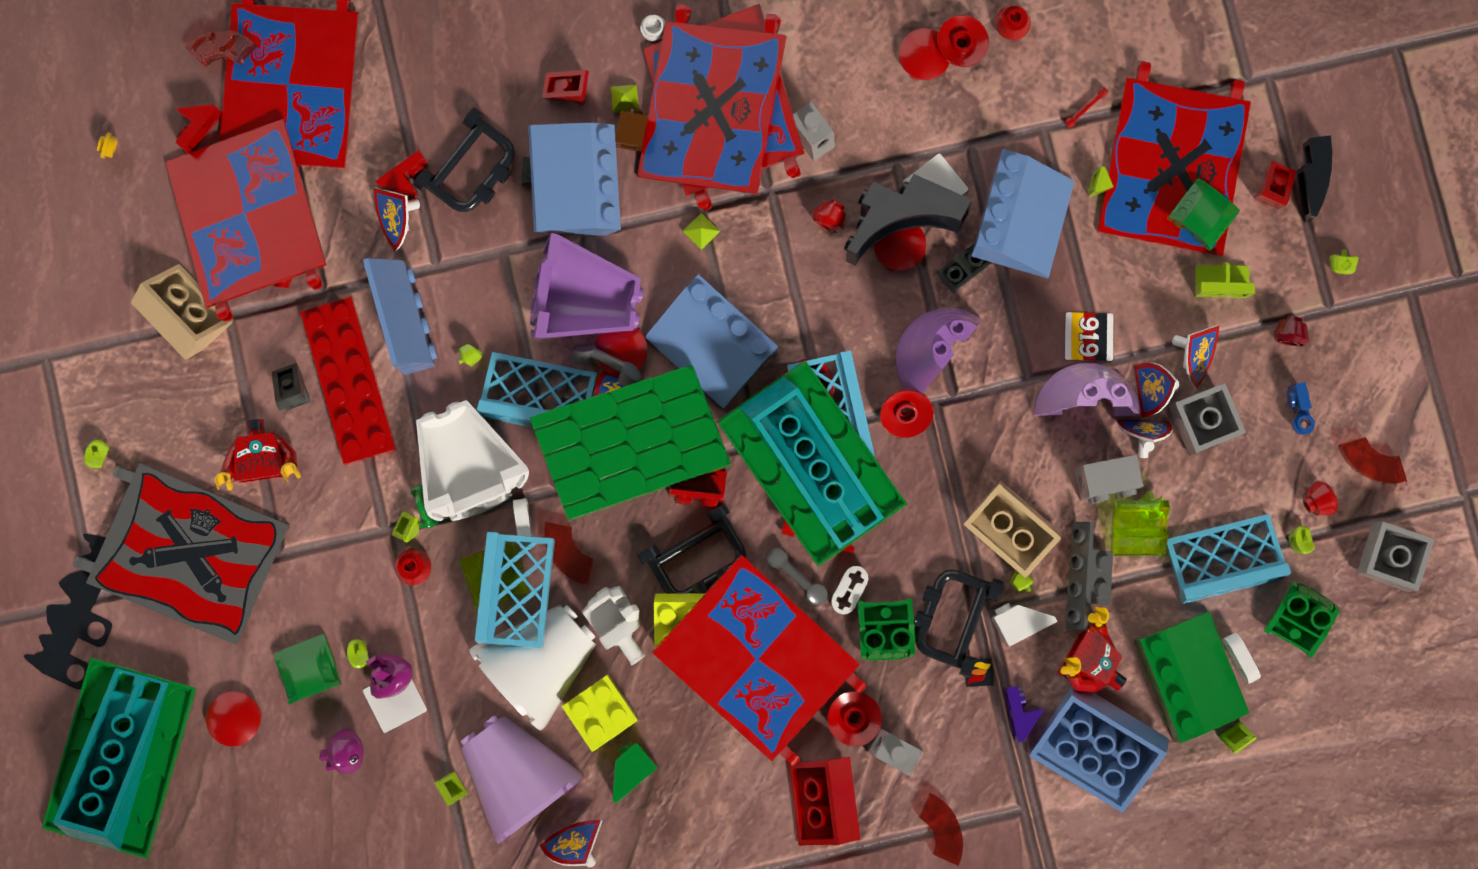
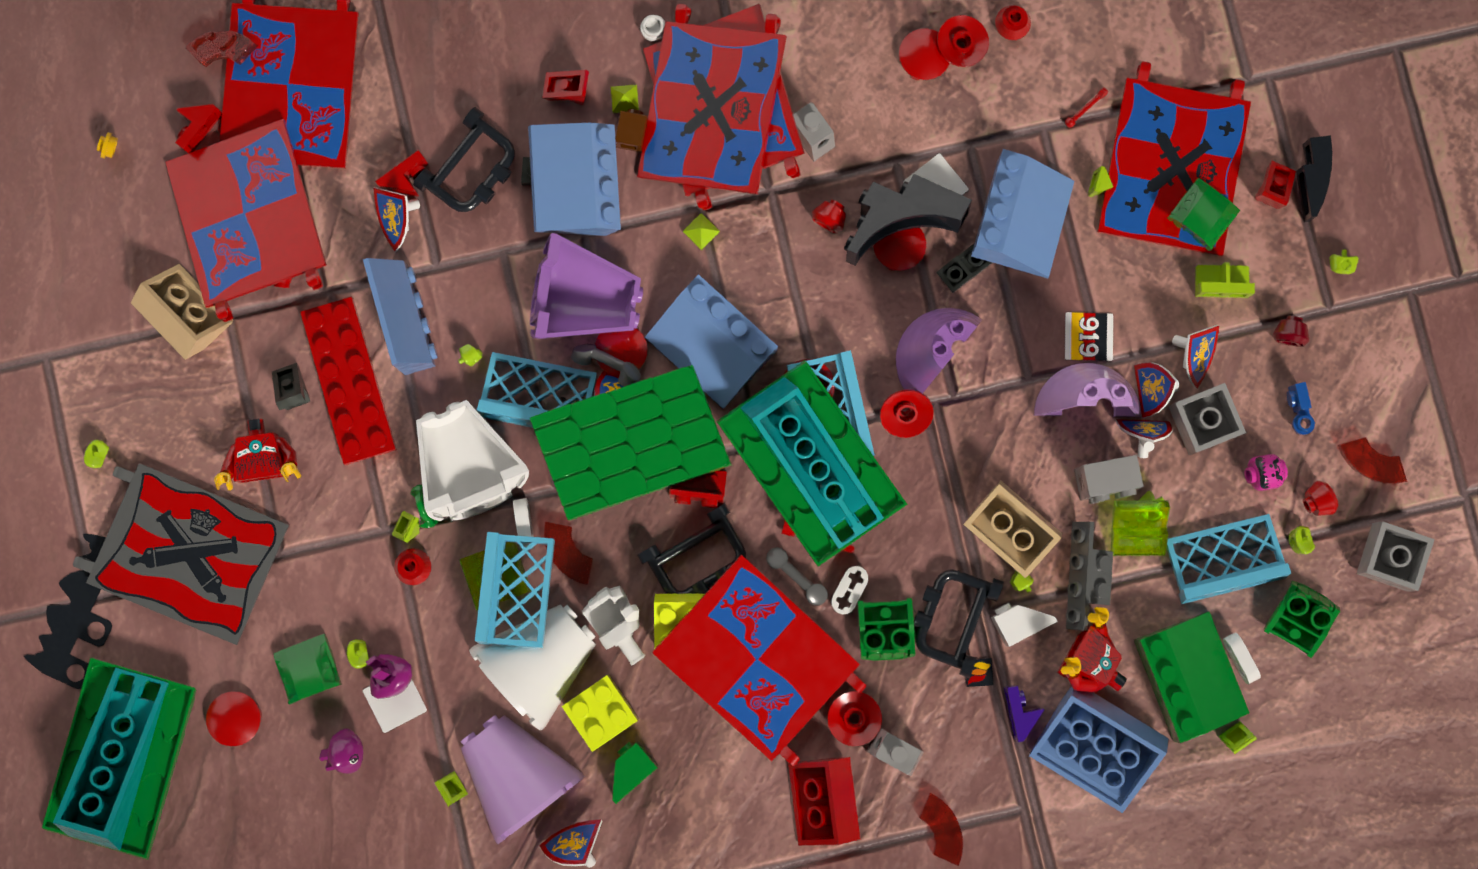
(1266, 472): none -> dark pink head

